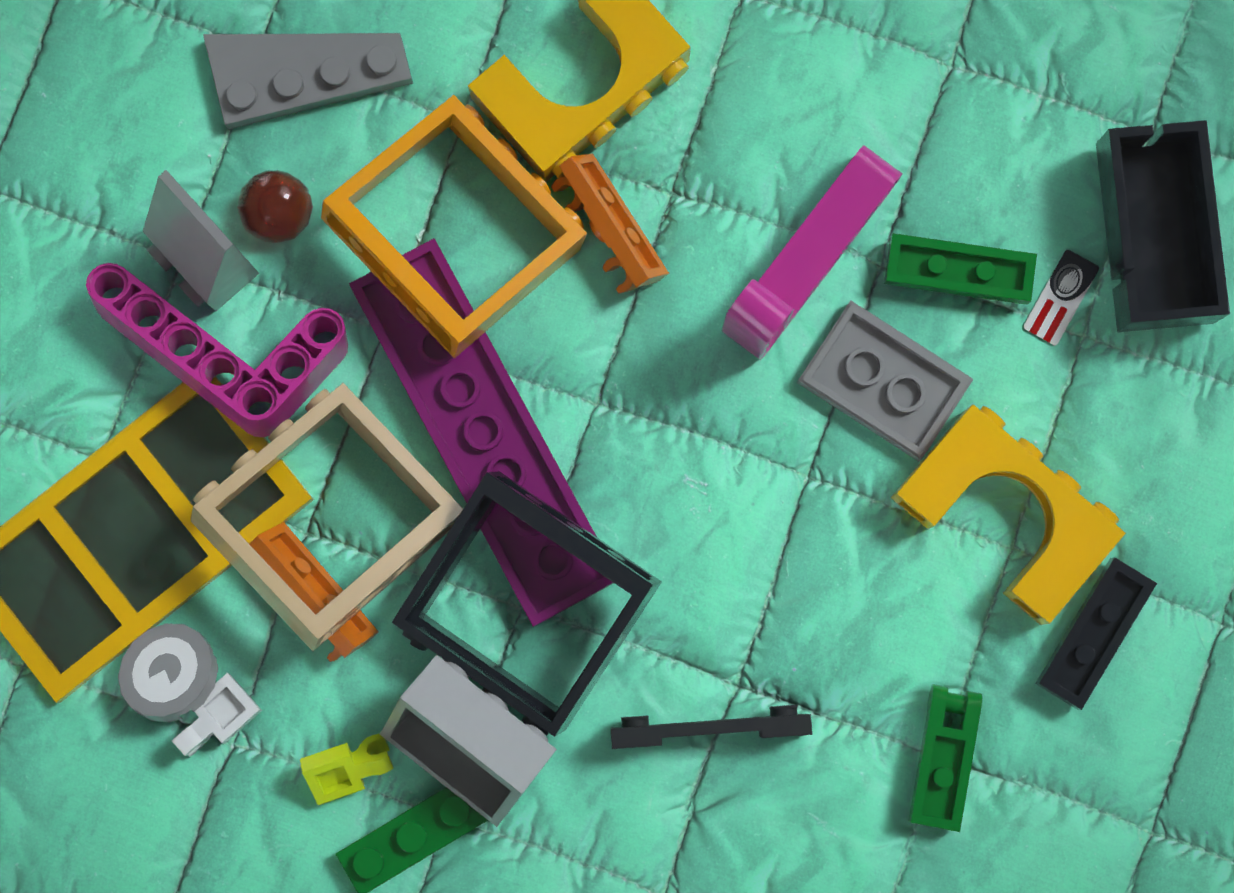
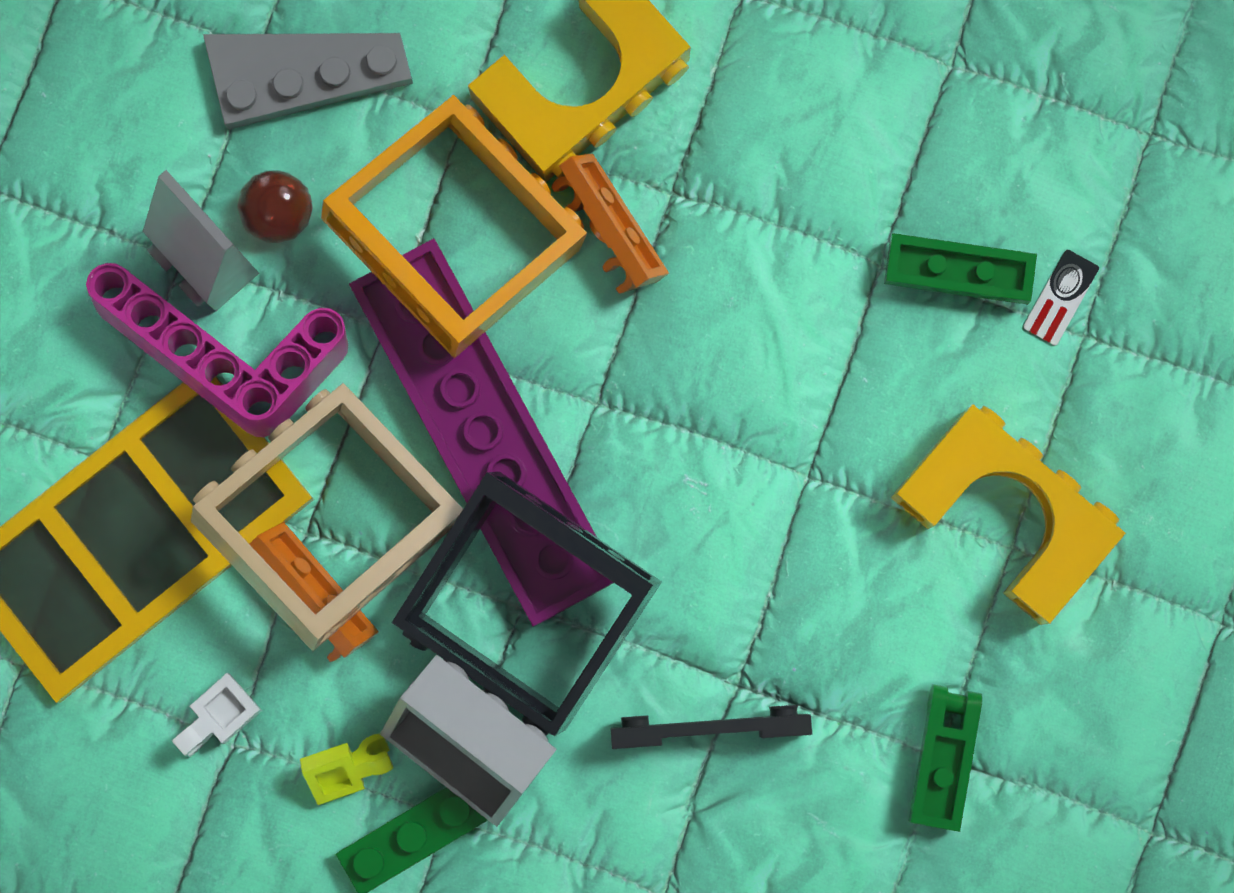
(167, 672): light grey tile -> none
(772, 302): dark pink beam -> none
(885, 381): light grey tile -> none
(1096, 633): black plate -> none
(1162, 226): black piece -> none

